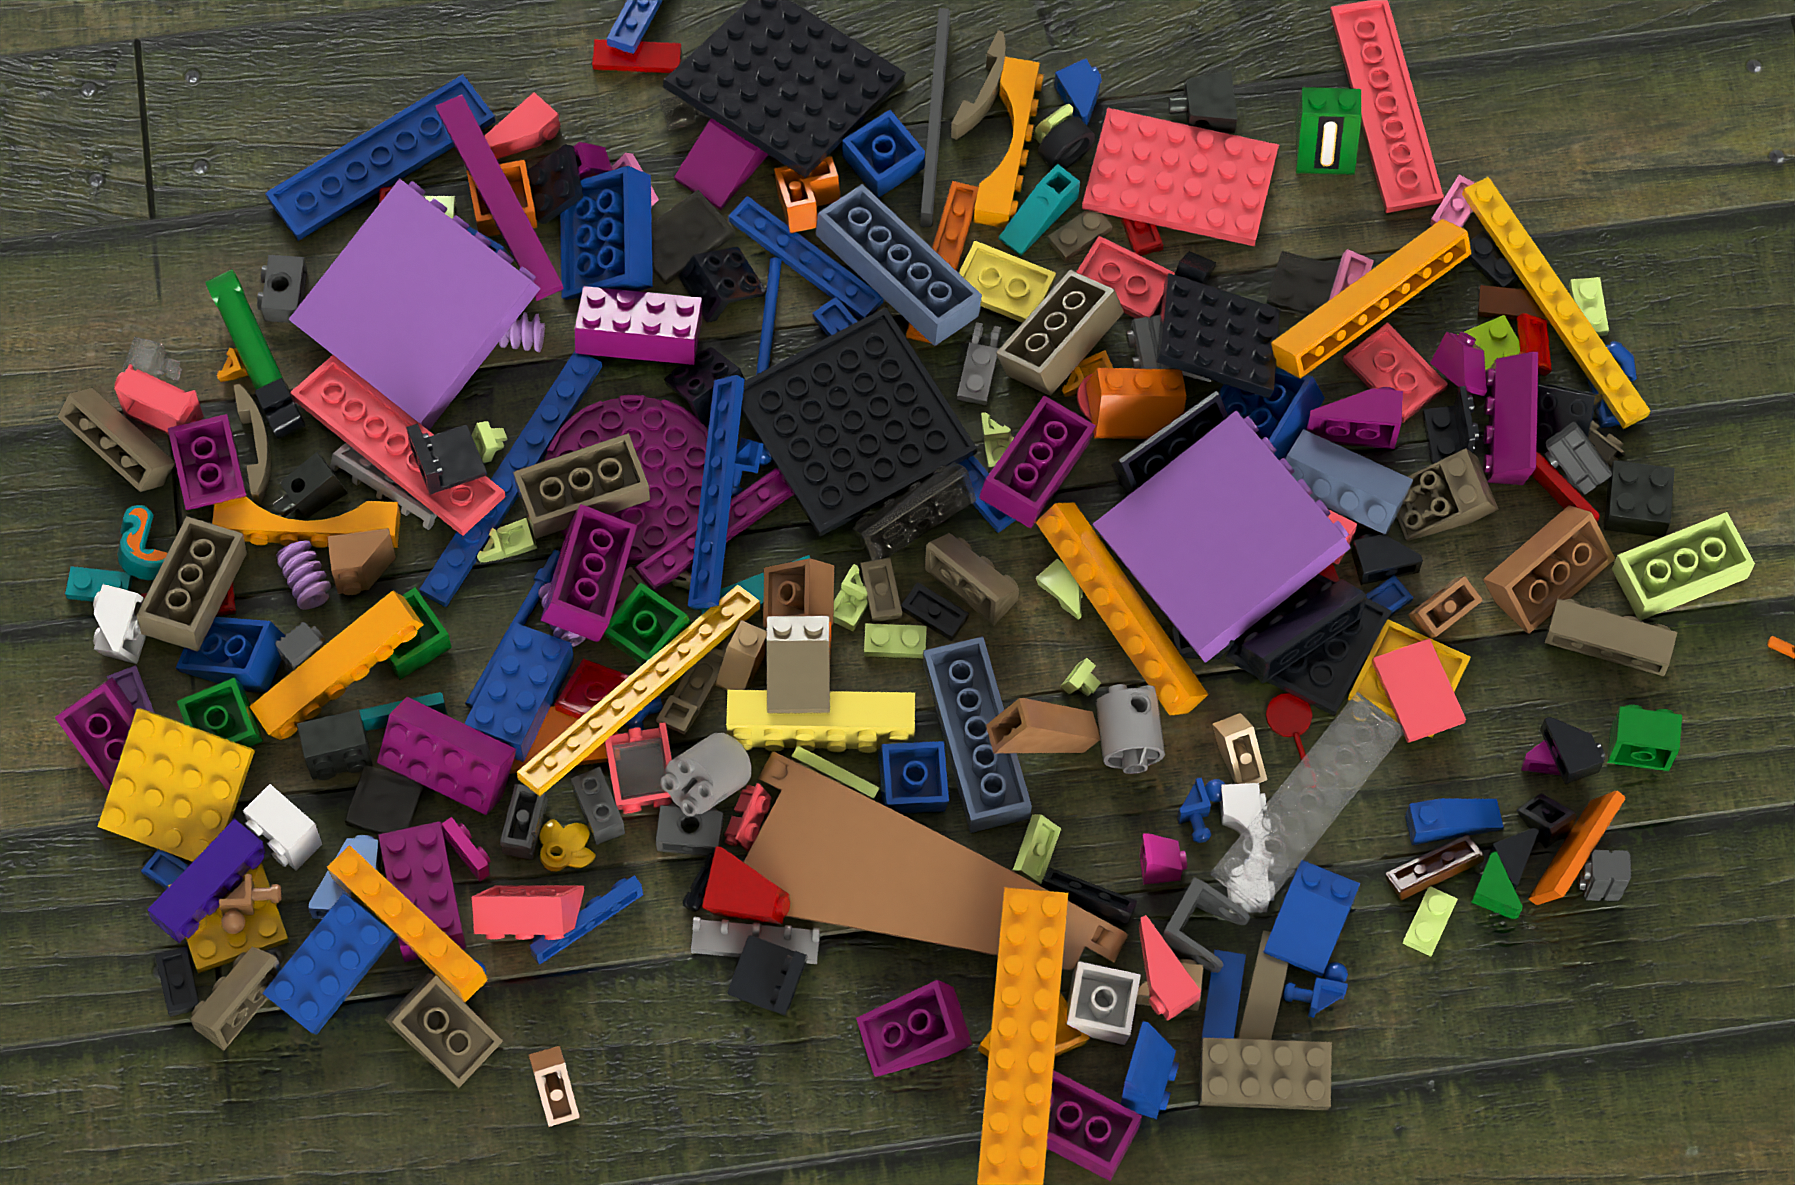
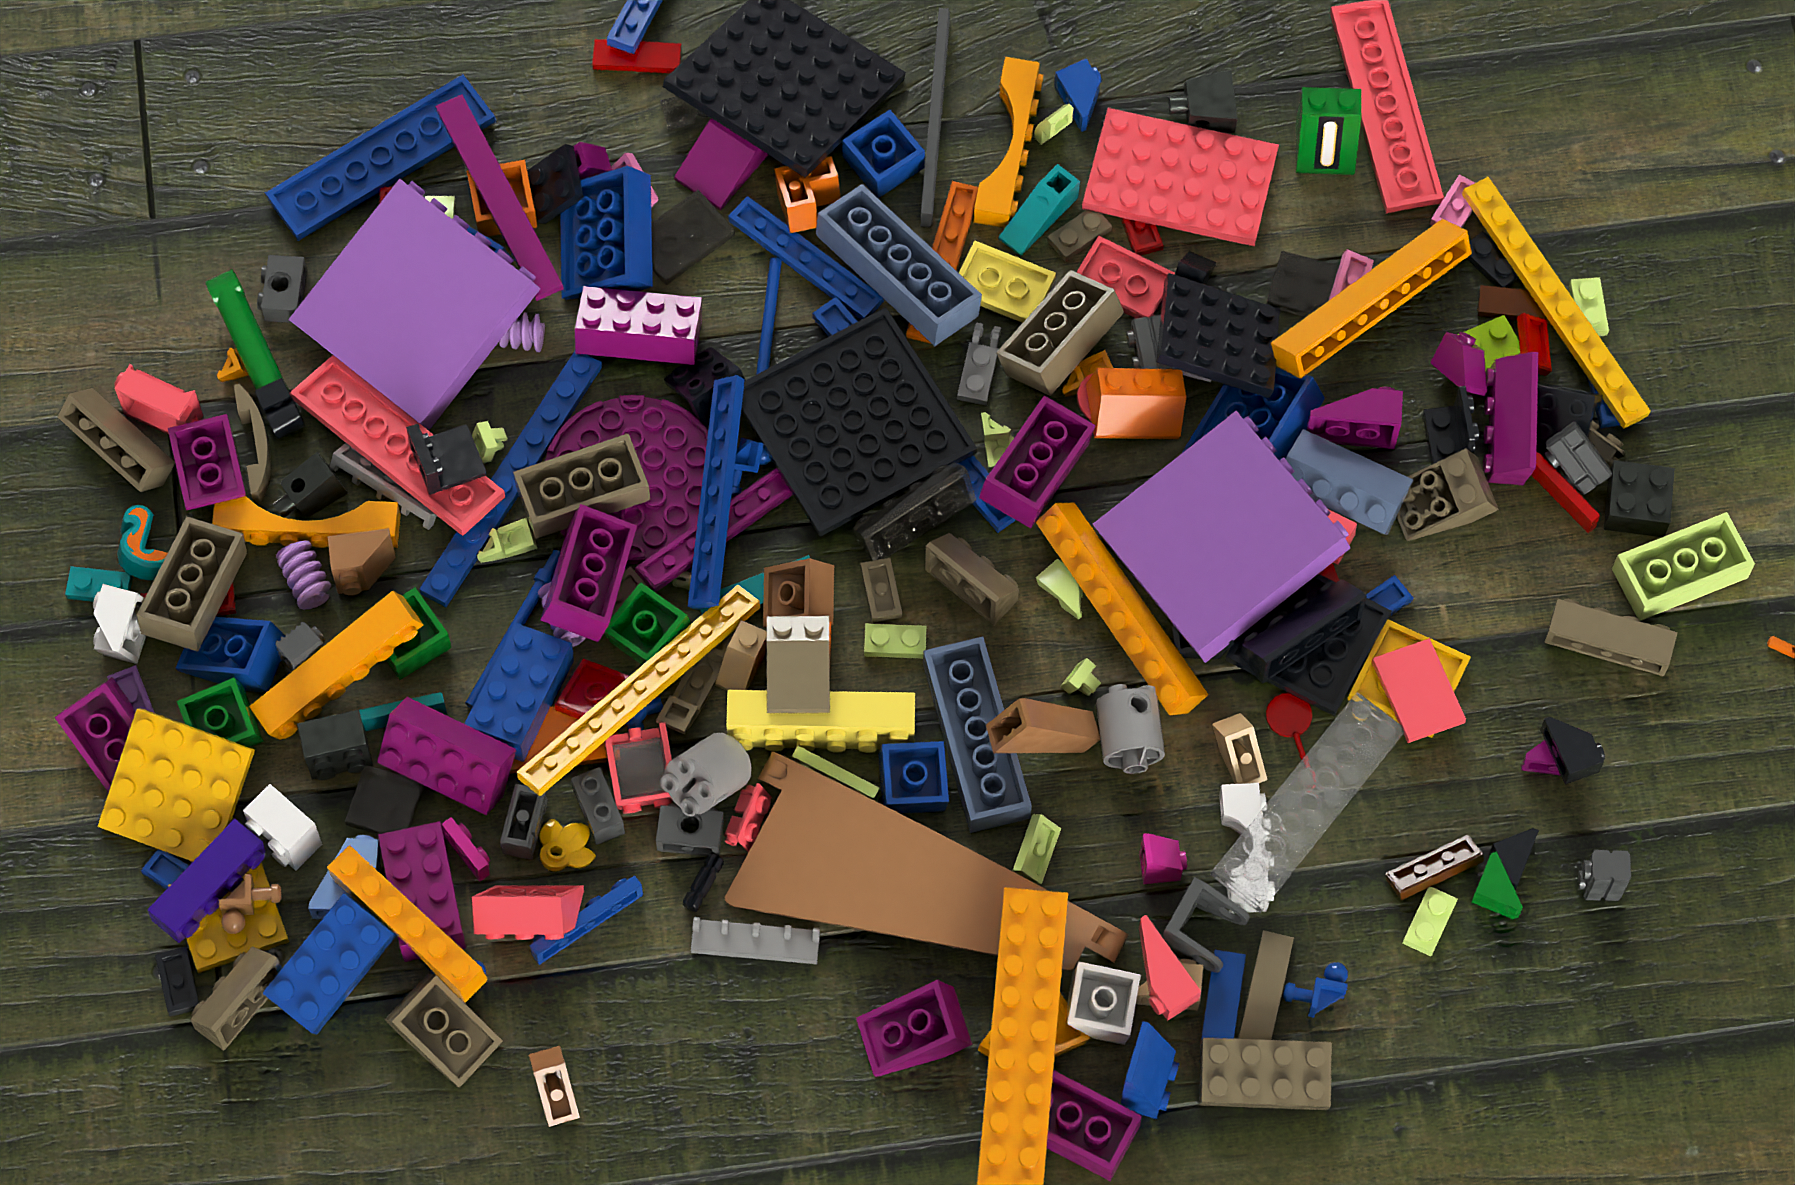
(152, 359): clear brick -> none
(524, 128): coral slope -> none
(720, 279): black bracket -> none
(742, 892): red slope -> none
(767, 975): black bracket -> none
(850, 601): yellowish green slope -> none
(934, 611): black plate -> none
(971, 114): dark tan slope -> none
(1066, 143): black tyre -> none
(1090, 896): black plate -> none
(1169, 442): black slope -> none
(1198, 806): blue piece -> none
(1311, 918): blue slope -> none
(1382, 557): black slope -> none
(1392, 362): coral tile -> none
(1445, 607): medium nougat brick -> none
(1451, 819): blue slope -> none
(1548, 817): black slope -> none
(1549, 567): medium nougat slope -> none
(1577, 848): orange tile -> none
(1625, 359): blue arm -> none
(1644, 738): green brick -> none

